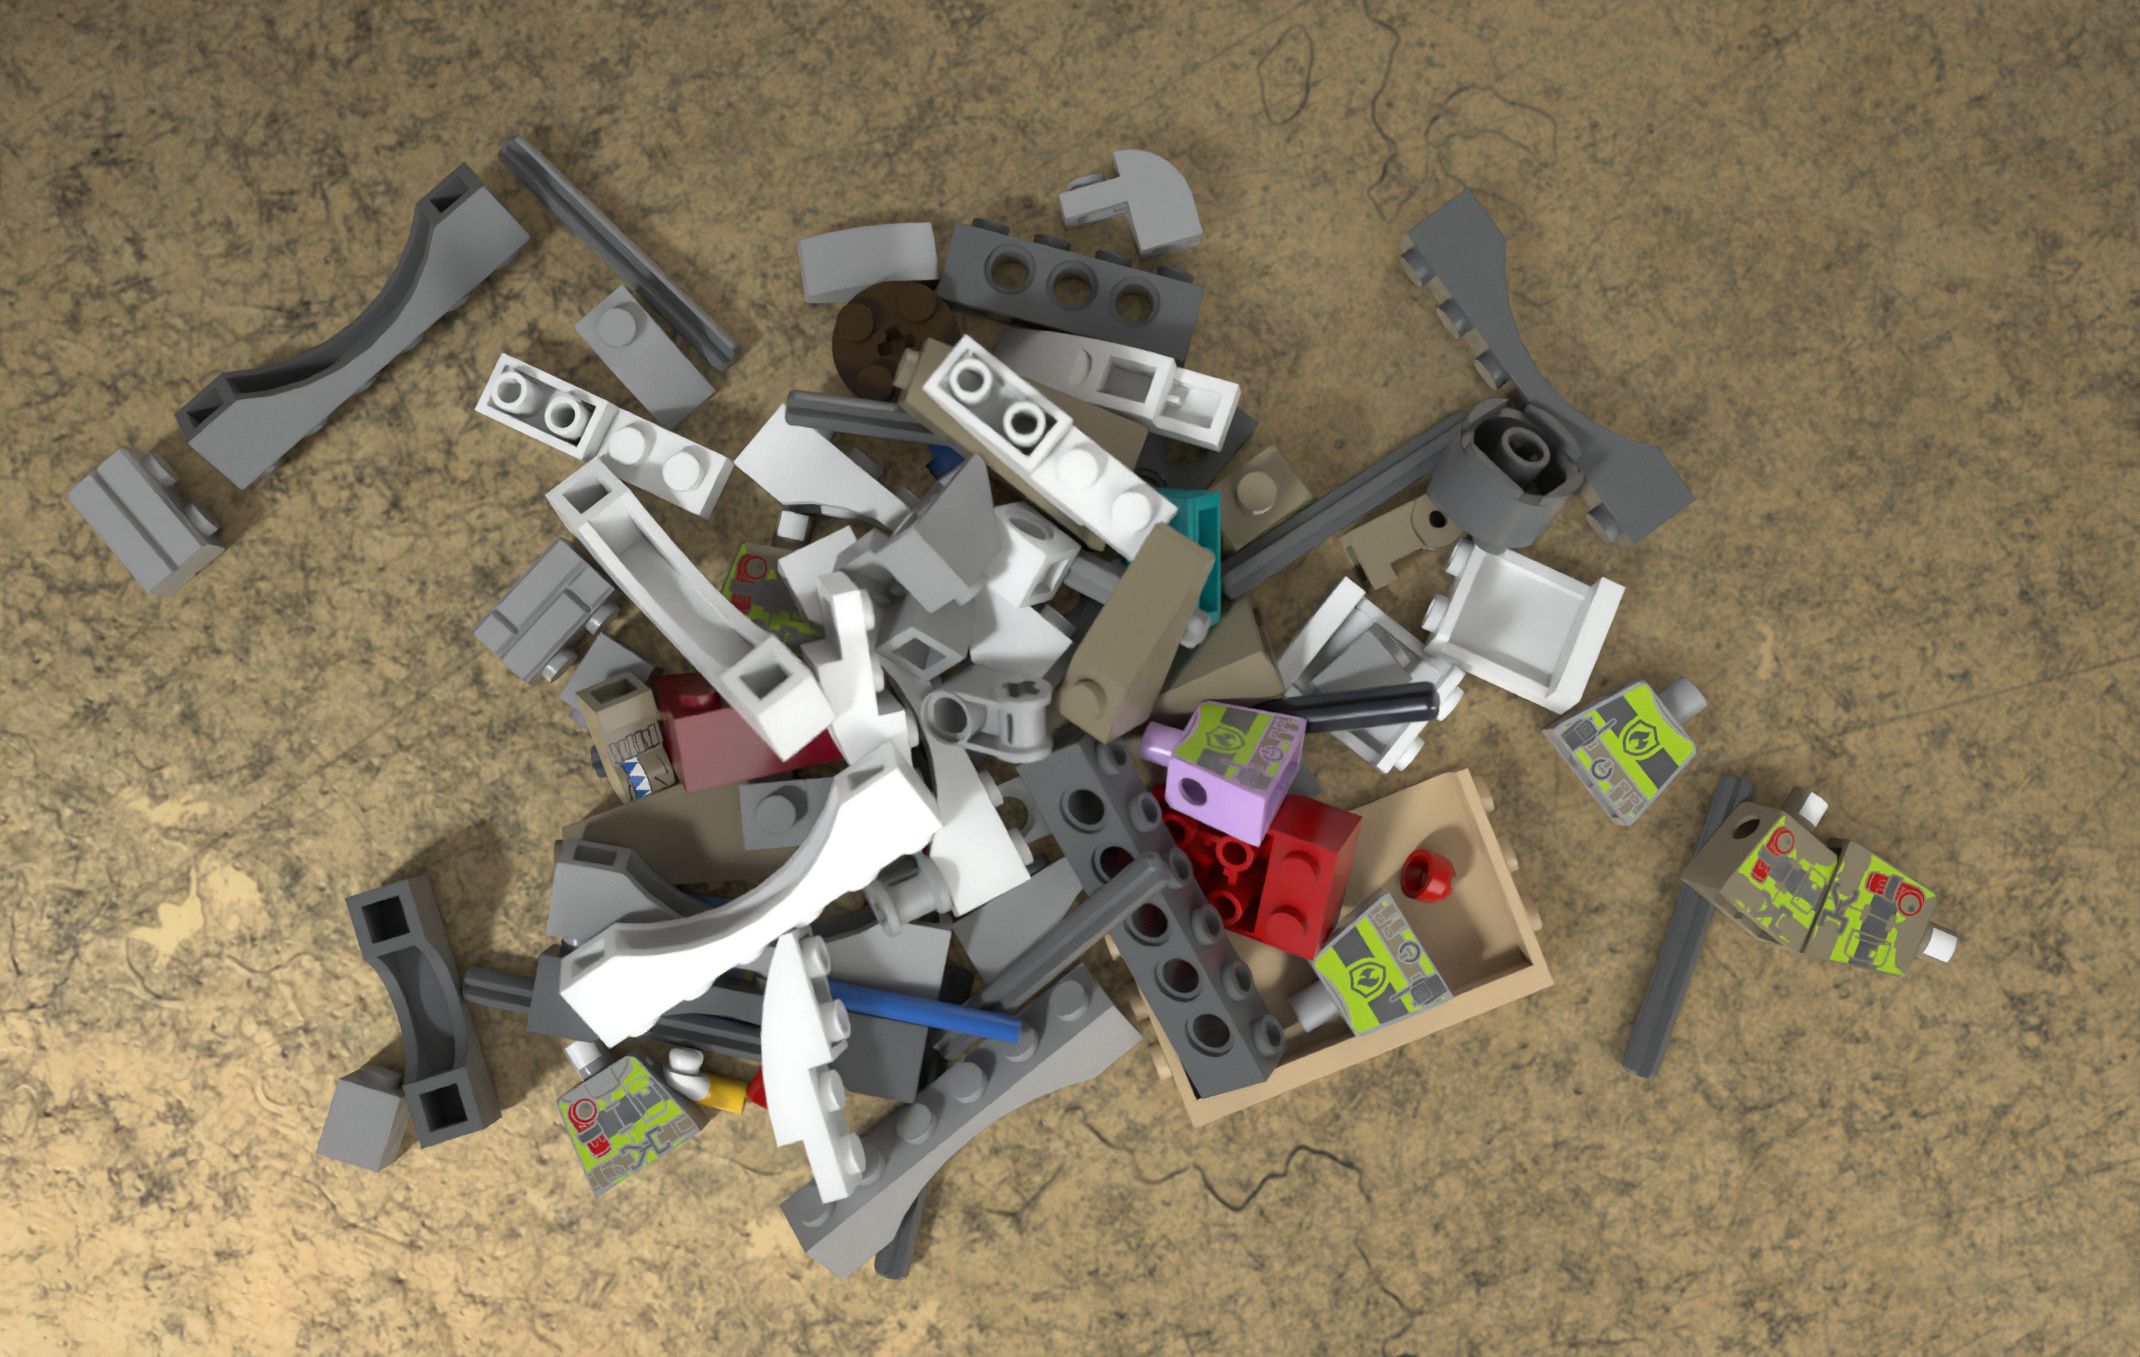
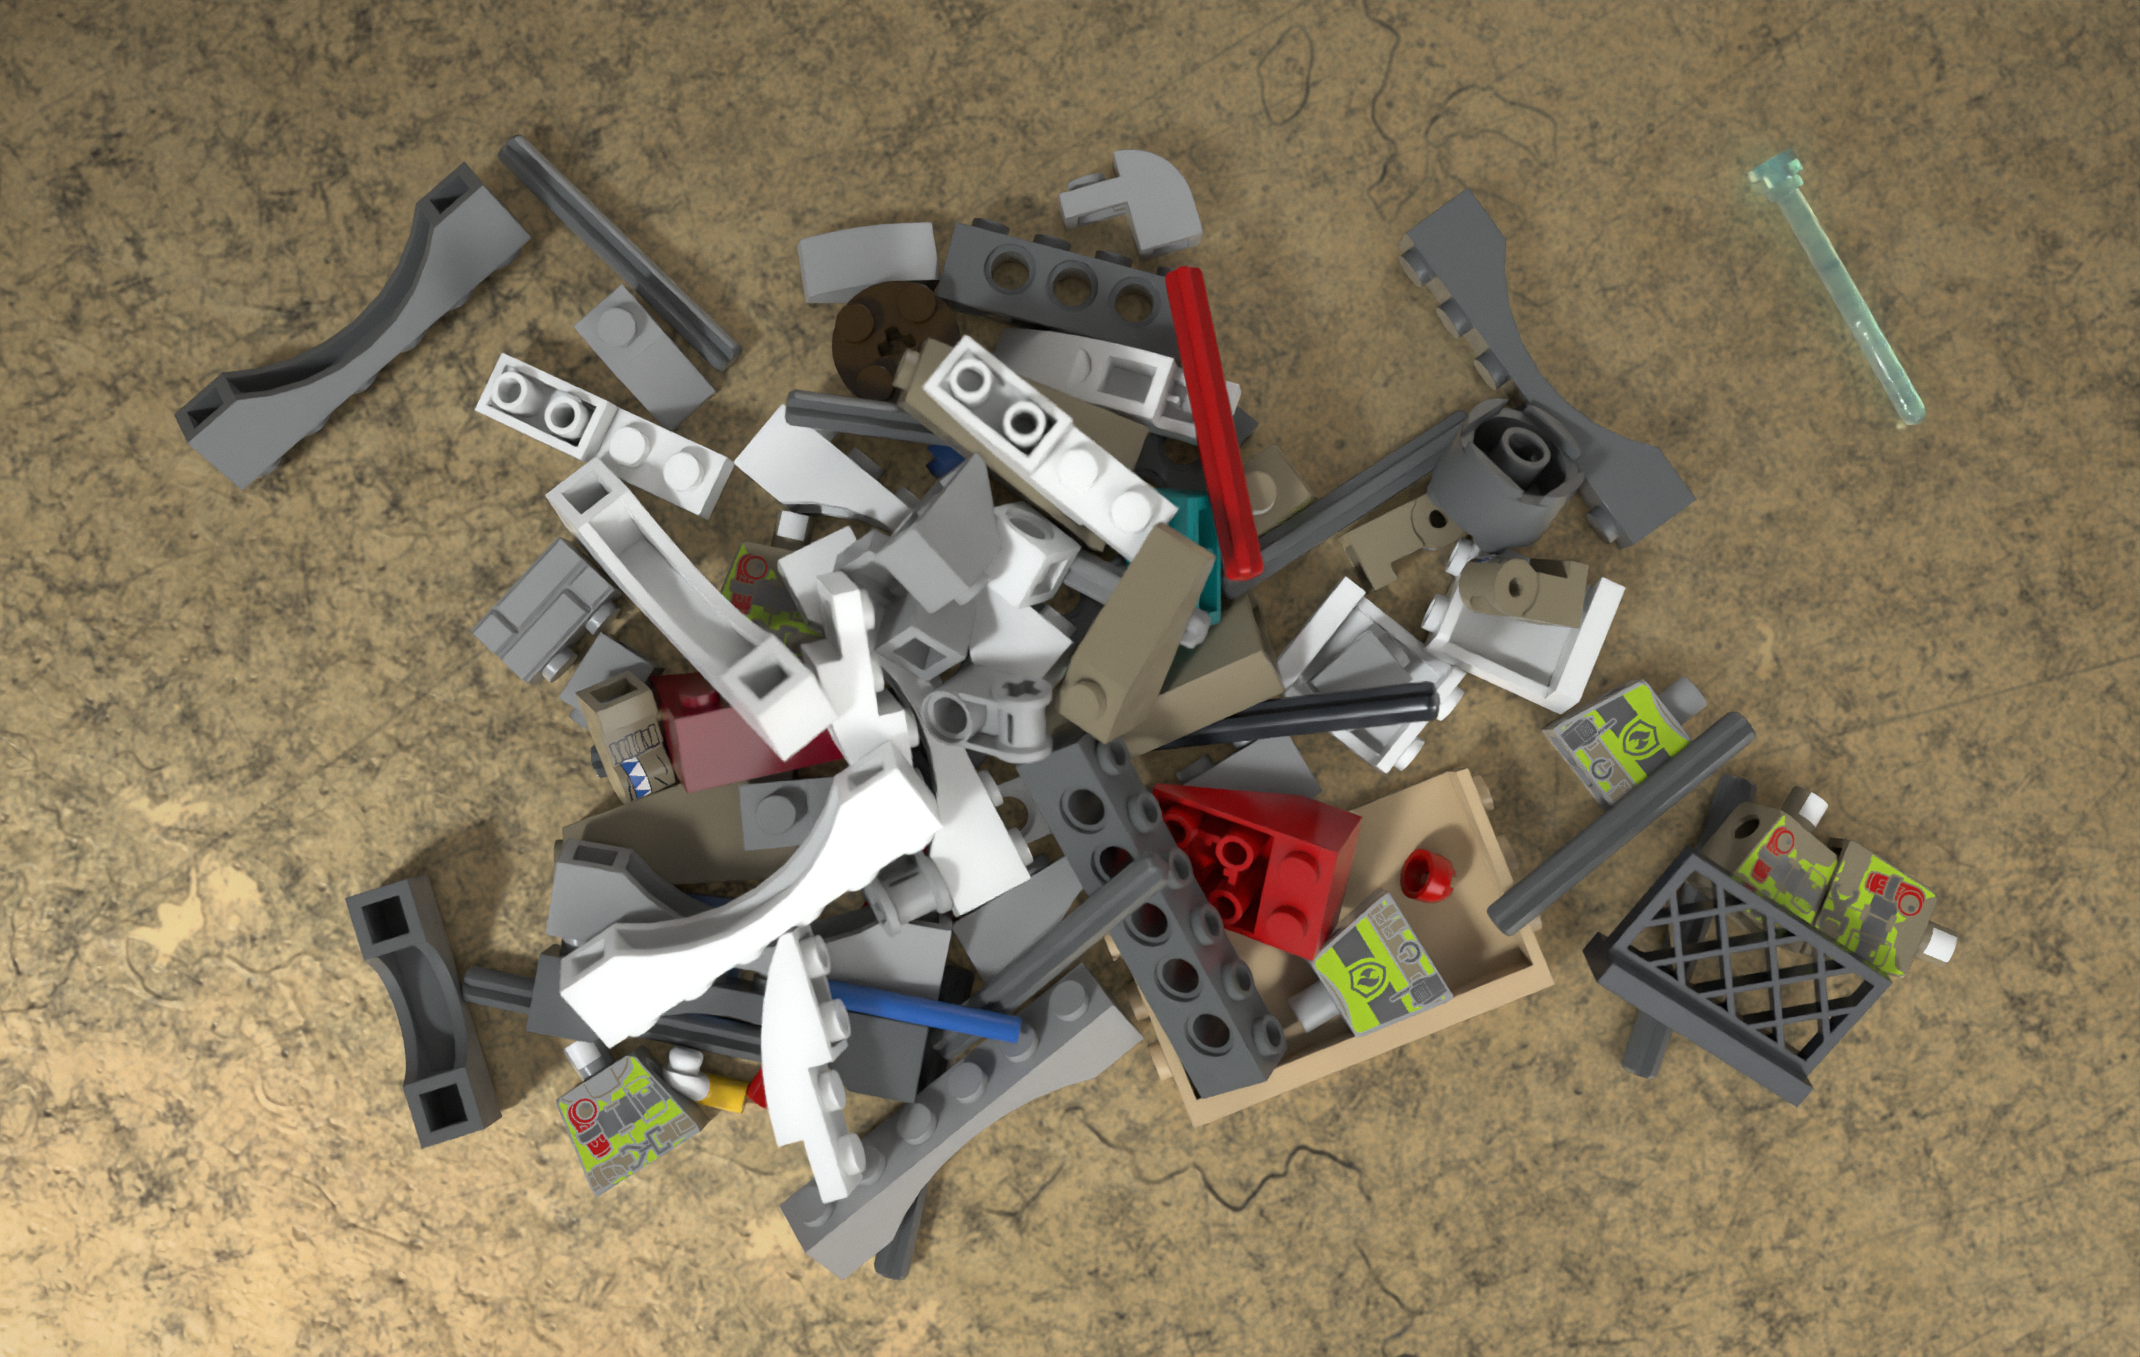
(147, 520): light grey brick -> none
(366, 1119): light grey brick -> none
(1214, 424): none -> red axle
(1228, 765): lavender torso -> none
(1534, 593): none -> dark tan leg
(1621, 823): none -> dark grey axle
(1715, 1024): none -> black fence
(1780, 182): none -> clear light blue piece

